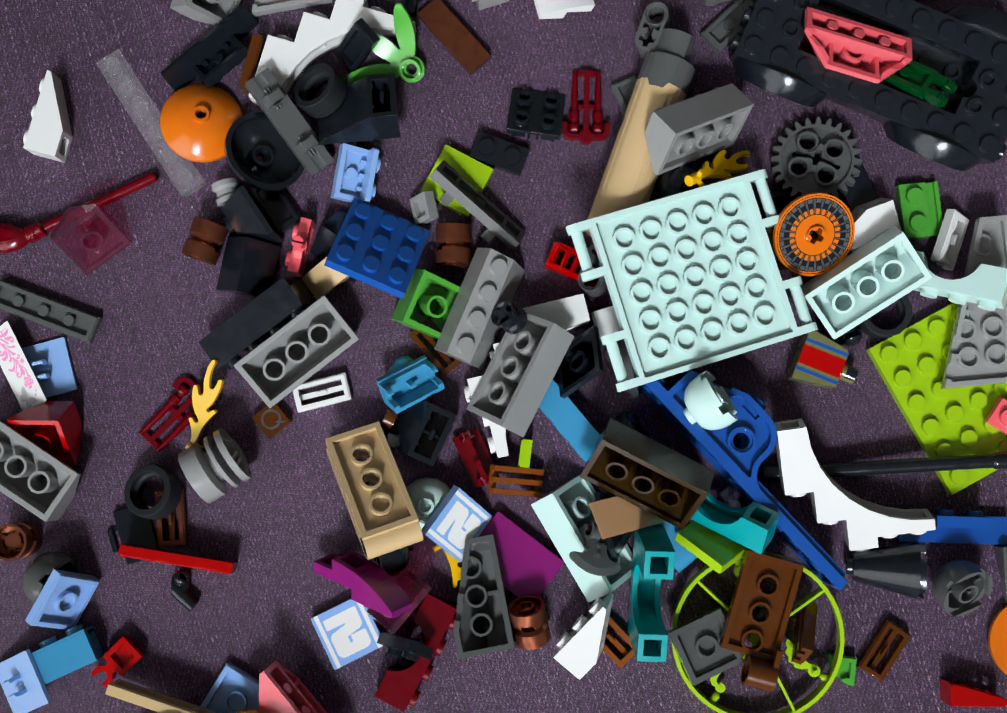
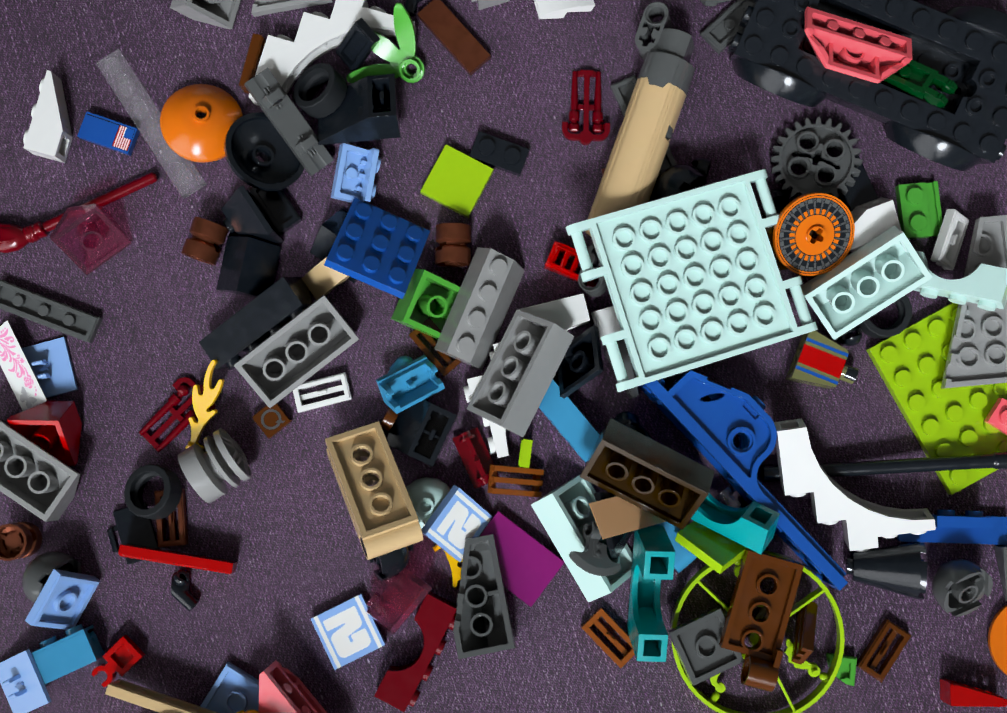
(108, 133): none -> blue tile
(213, 53): black bracket -> none
(224, 189): light grey wheel -> none
(302, 238): coral plate -> none
(367, 581): magenta slope -> none
(404, 647): black plate -> none
(424, 208): light grey plate -> none
(478, 205): dark grey hinge -> none
(509, 317): black wheel -> none
(529, 622): copper wheel -> none
(535, 114): black hinge -> none
(583, 646): white slope -> none
(695, 127): light grey slope -> none
(708, 403): light aqua cylinder -> none
(719, 168): yellow piece -> none

